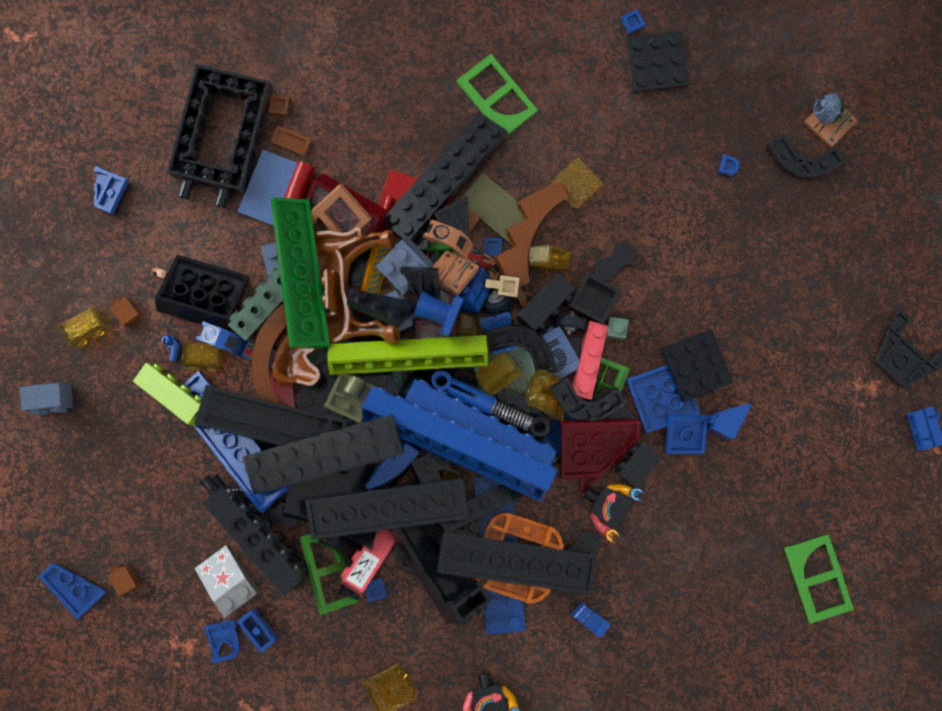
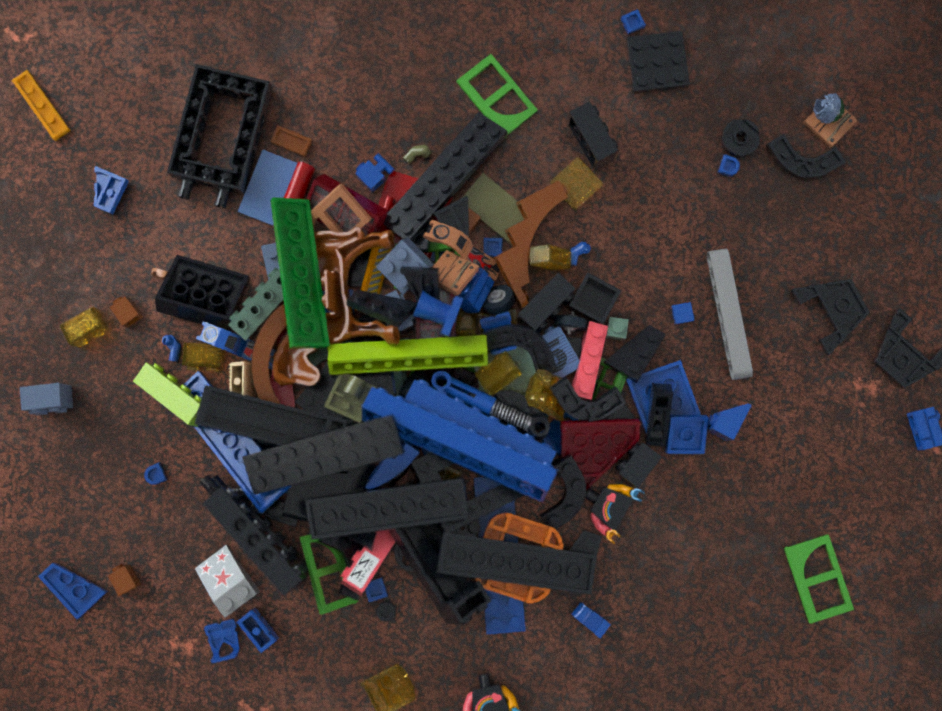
(41, 105): none -> light orange tile
(155, 474): none -> blue tile
(241, 378): none -> tan brick
(279, 105): dark orange tile -> none
(372, 175): none -> blue brick
(386, 611): none -> black tile
(417, 151): none -> olive arm
(506, 286): tan plate -> none
(574, 494): none -> black plate
(577, 250): none -> blue arm
(592, 135): none -> black brick
(621, 257): black tile -> none
(636, 354): none -> black wing
(659, 414): none -> black slope
(682, 313): none -> blue tile
(696, 365): black plate -> none
(729, 314): none -> light grey beam
(740, 148): none -> black plate
(842, 306): none -> black wing

